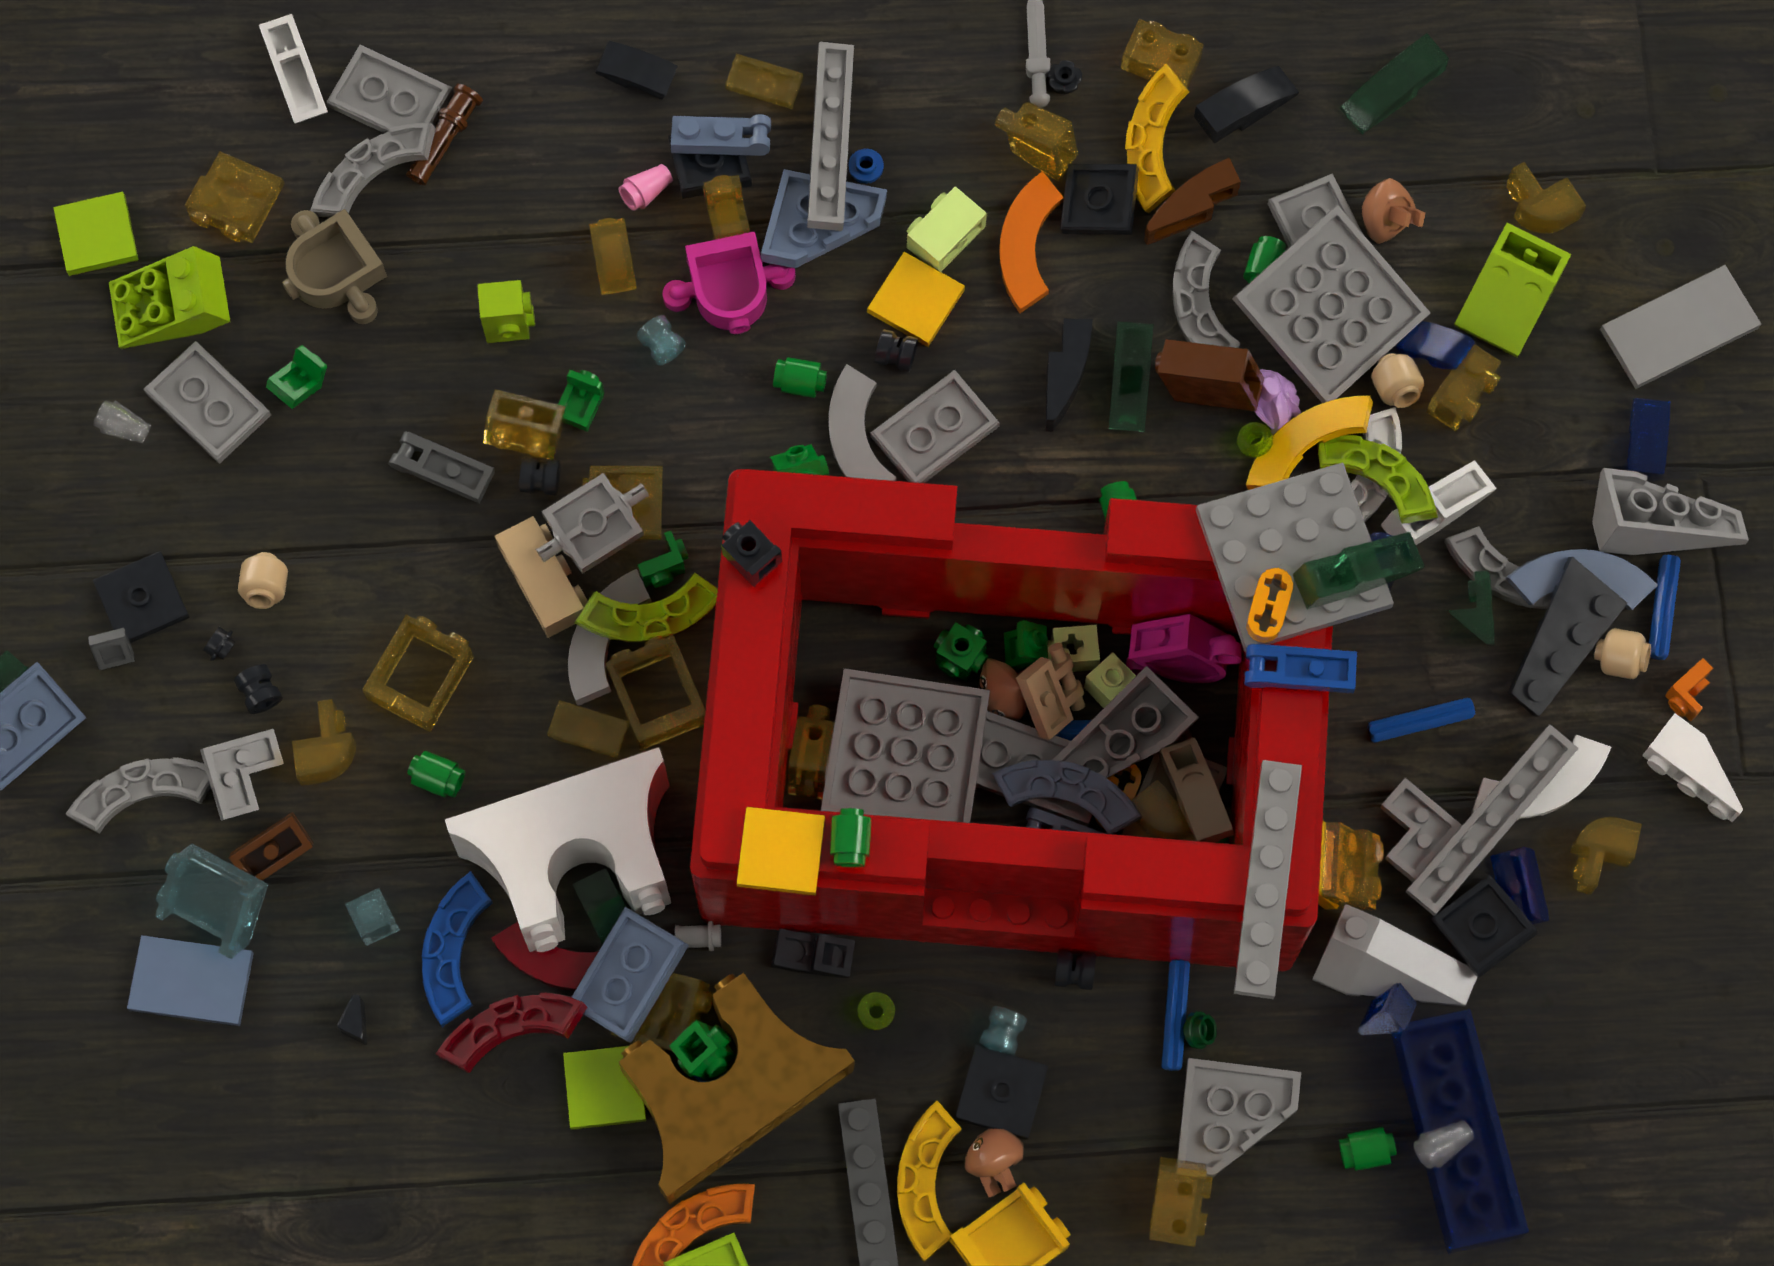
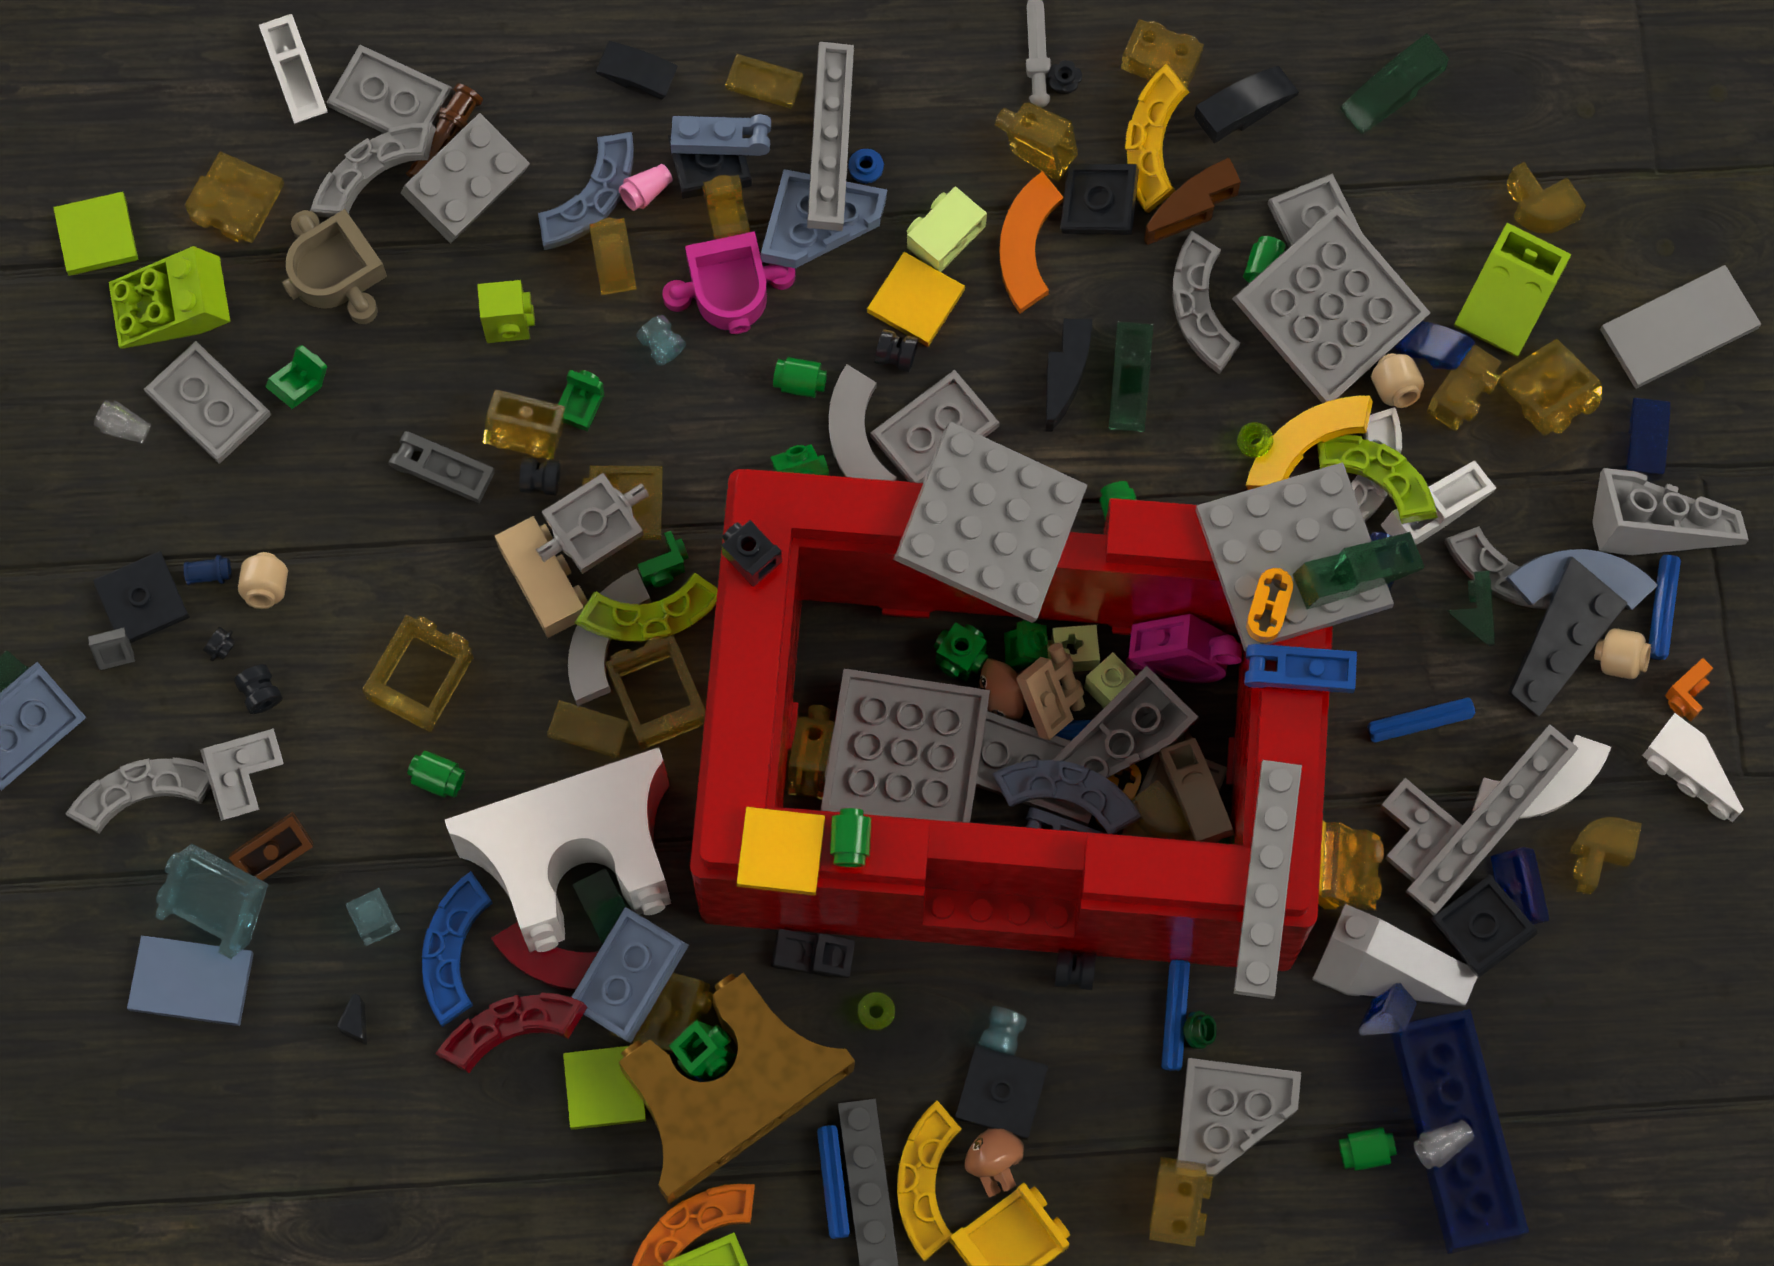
(208, 571): none -> dark blue pin
(325, 756): clear yellow brick -> none
(465, 178): none -> light grey brick
(597, 199): none -> sand blue tile
(700, 935): light grey pin -> none
(833, 1182): none -> blue axle
(990, 522): none -> light grey plate
(1210, 375): reddish brown brick -> none
(1277, 400): lavender hat -> none
(1389, 210): nougat piece -> none
(1552, 387): none -> clear yellow plate

